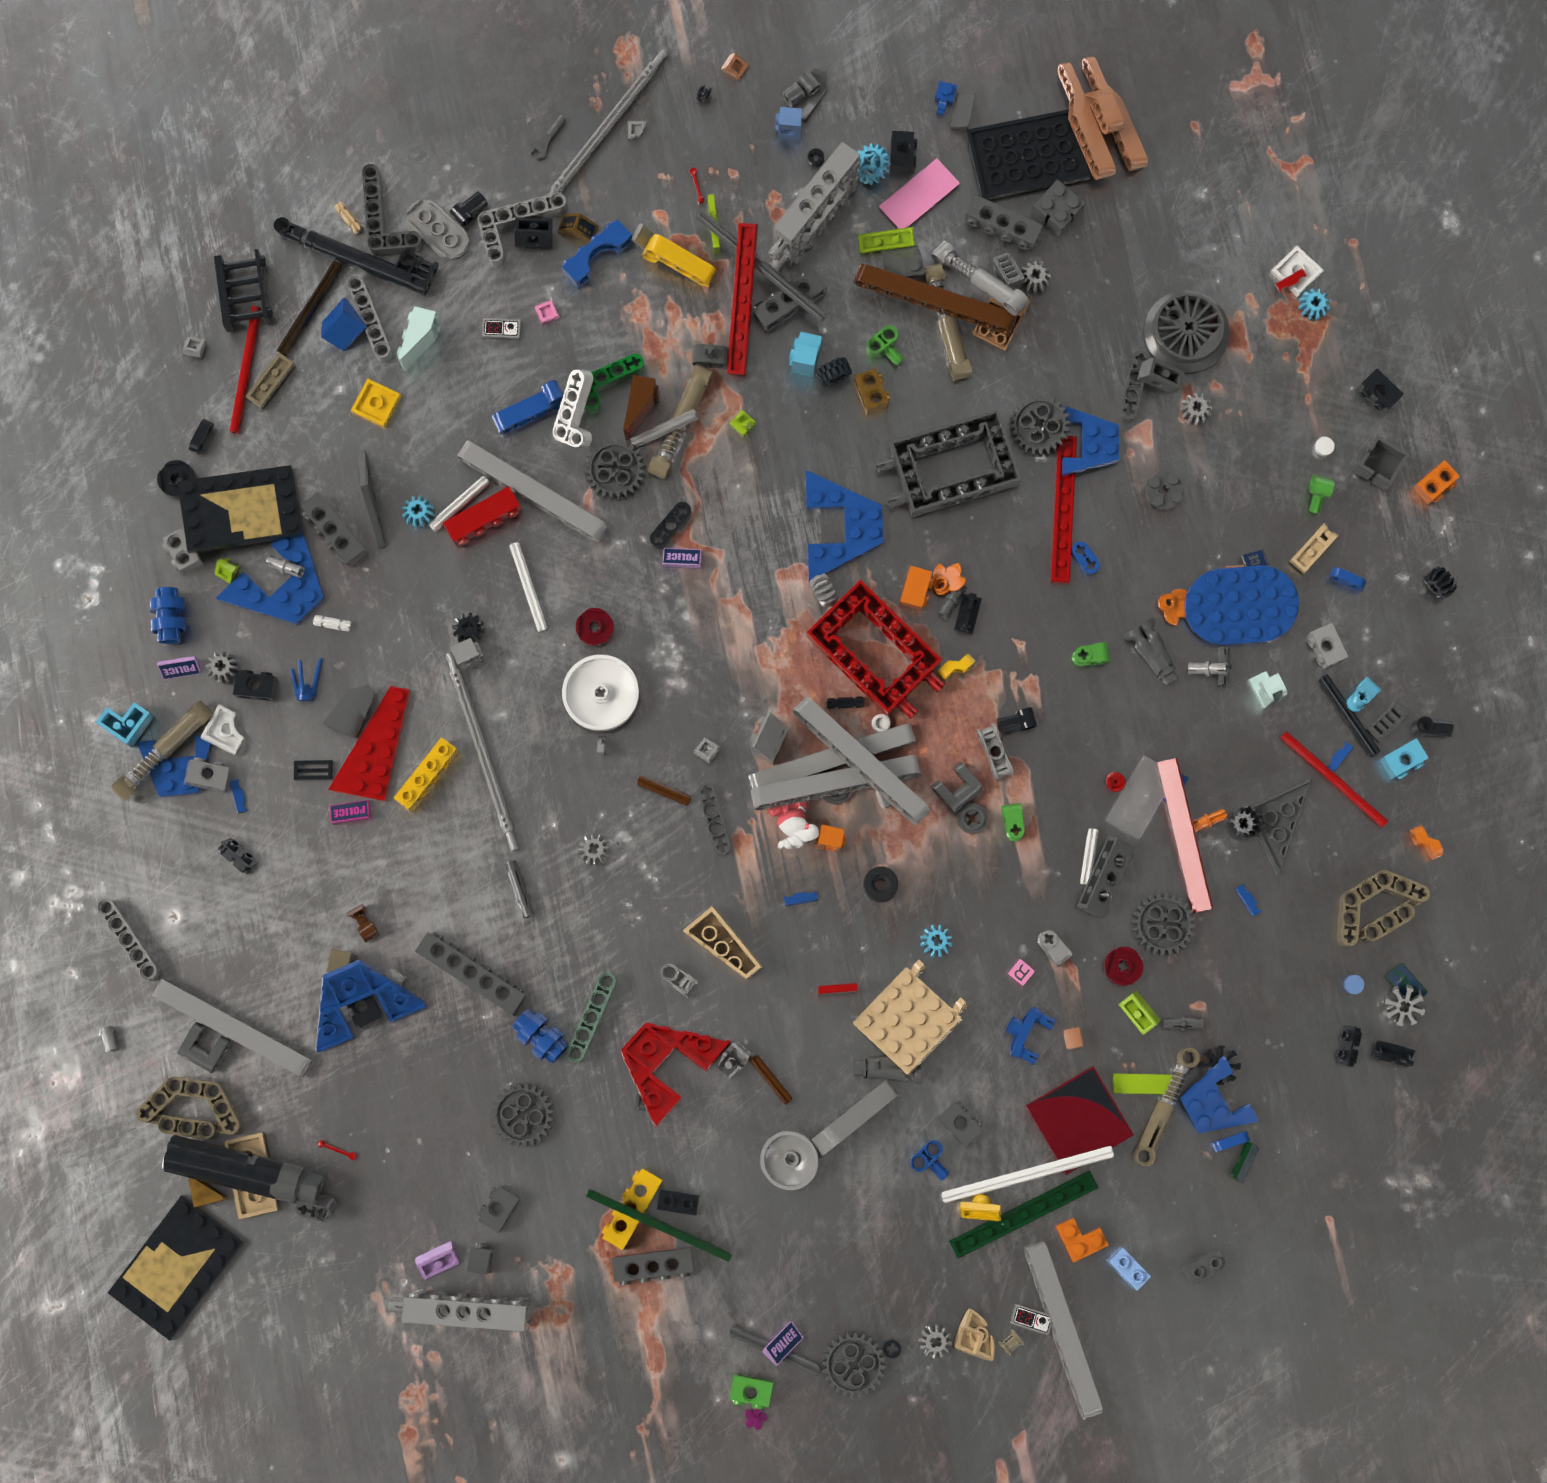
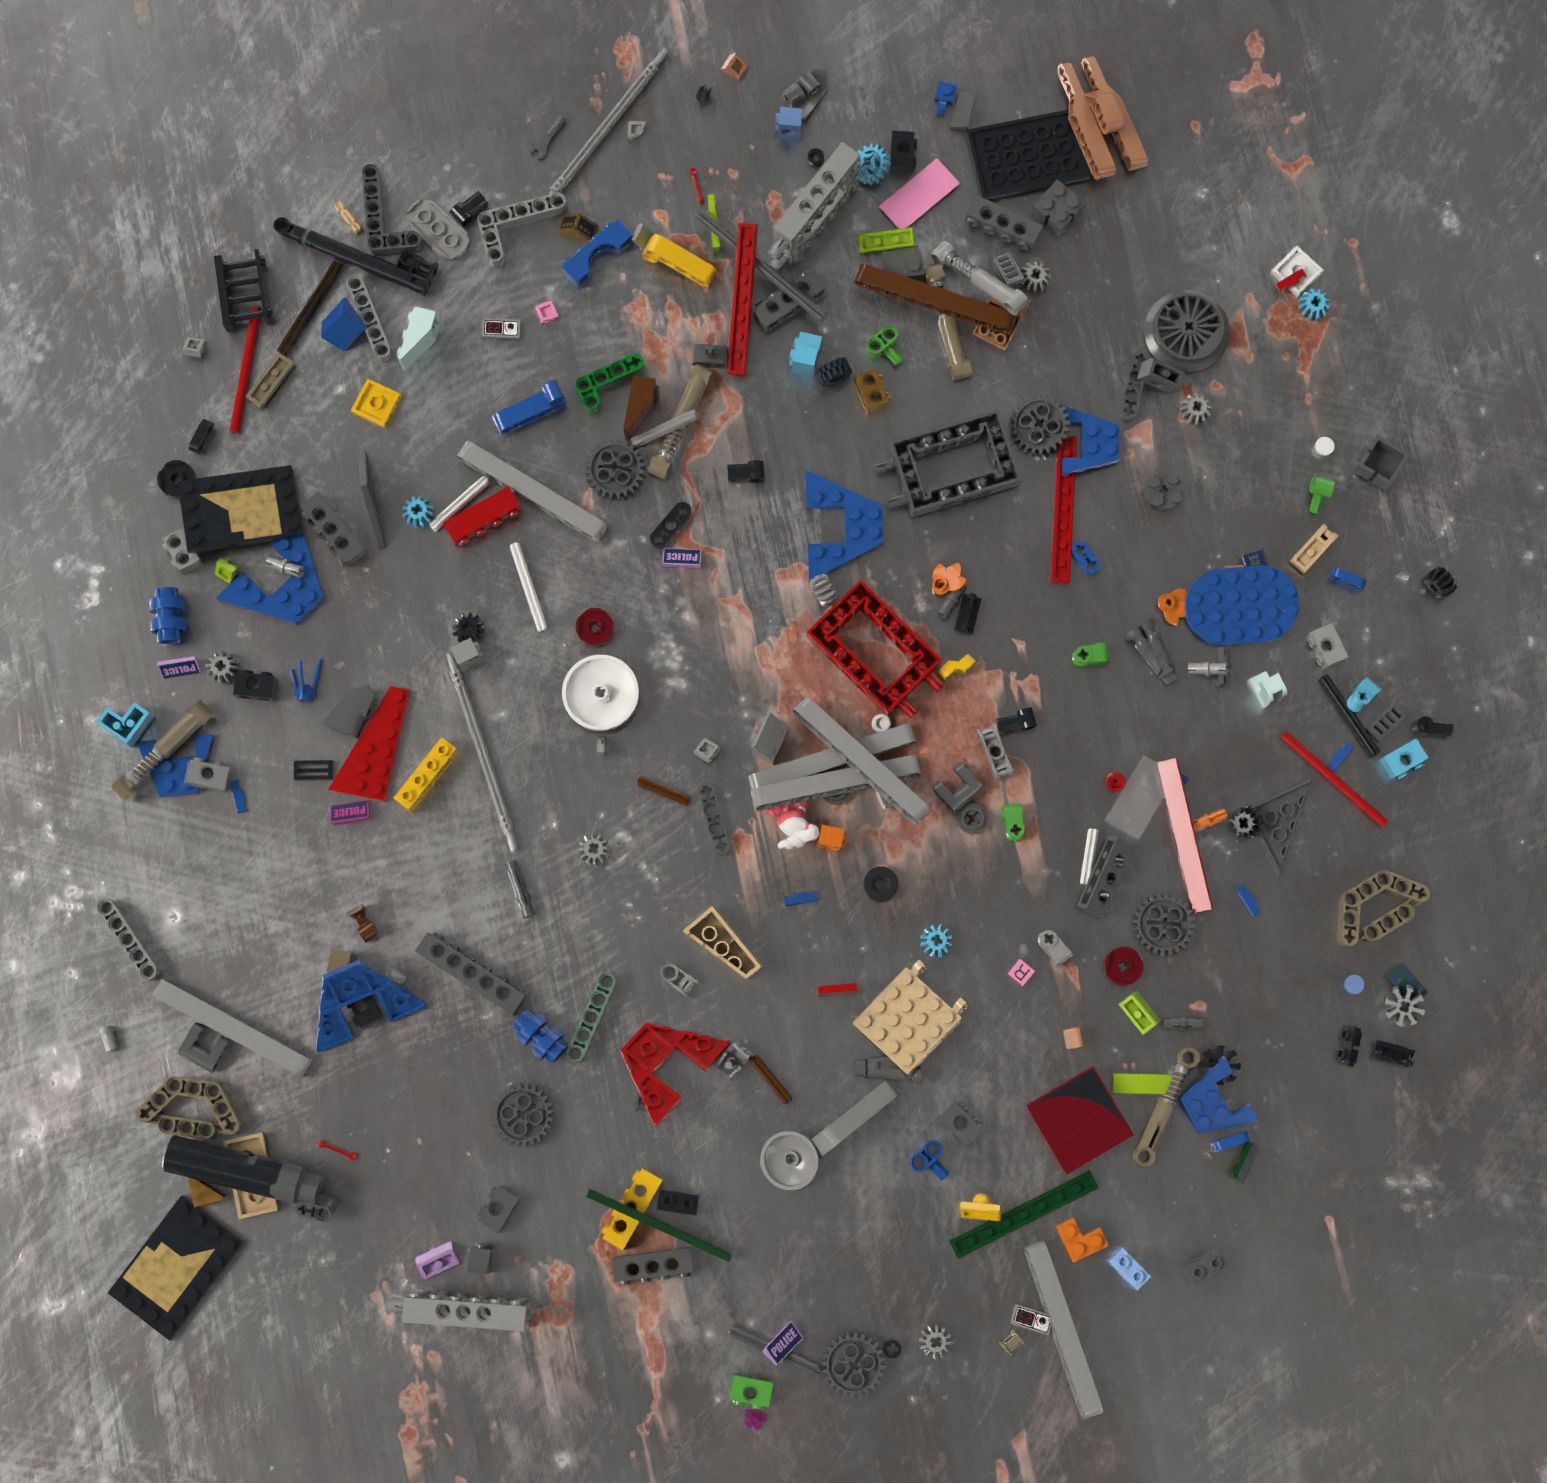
(222, 731): white tile -> none
(244, 860): black hinge -> none
(332, 623): white axle -> none
(533, 232): black brick -> none
(577, 406): white beam -> none
(742, 423): lime tile -> none
(751, 472): none -> black piece
(845, 702): black axle -> none
(915, 588): orange brick -> none
(973, 1337): tan brick -> none
(1020, 1030): blue connector -> none
(1028, 1174): white axle -> none
(1379, 381): black brick -> none
(1431, 845): orange piece -> none
(1435, 481): orange brick -> none

